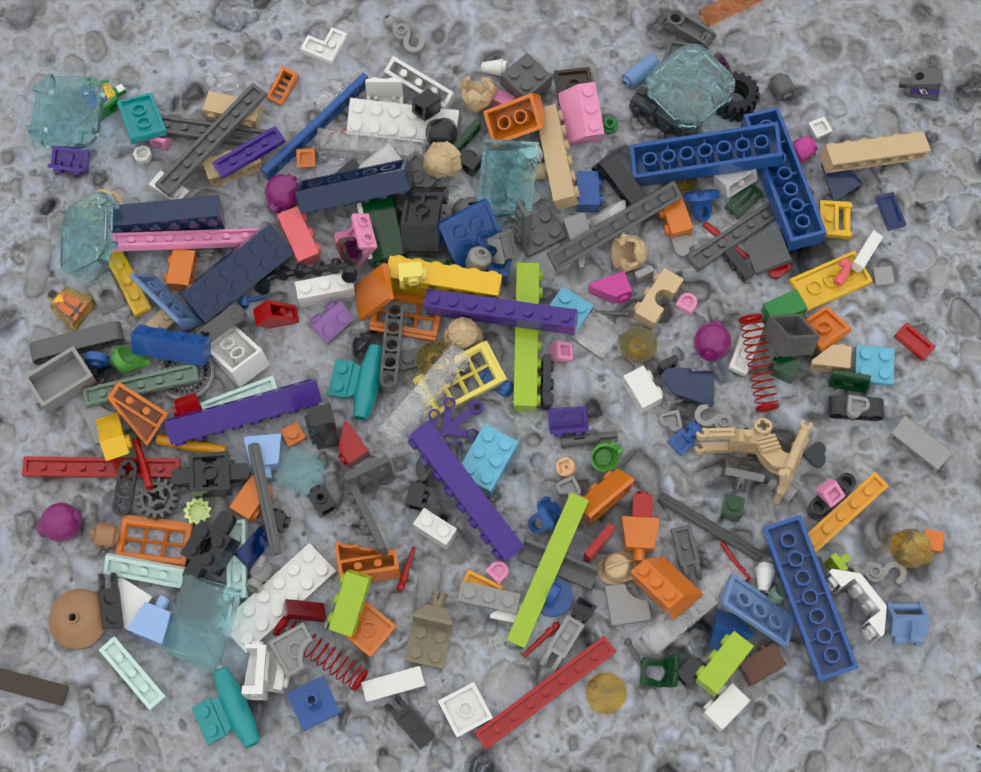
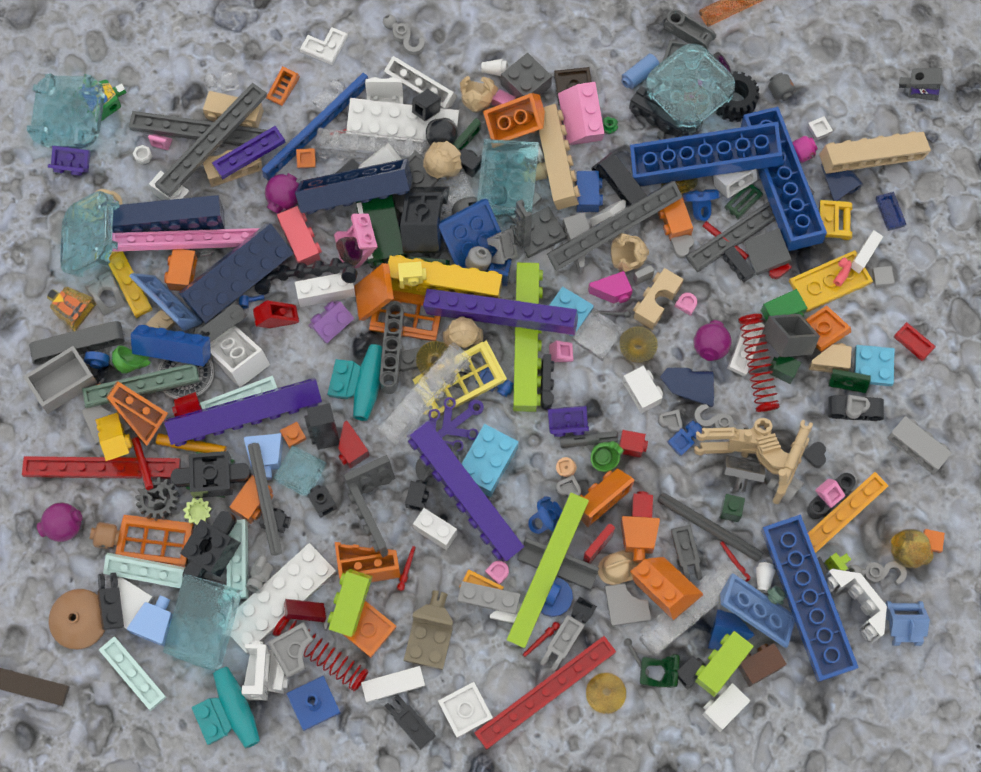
(134, 474): black beam -> none
(141, 118): teal tile -> none
(252, 547): clear blue tile -> none
(633, 443): none -> red brick
(670, 362): black tile -> none

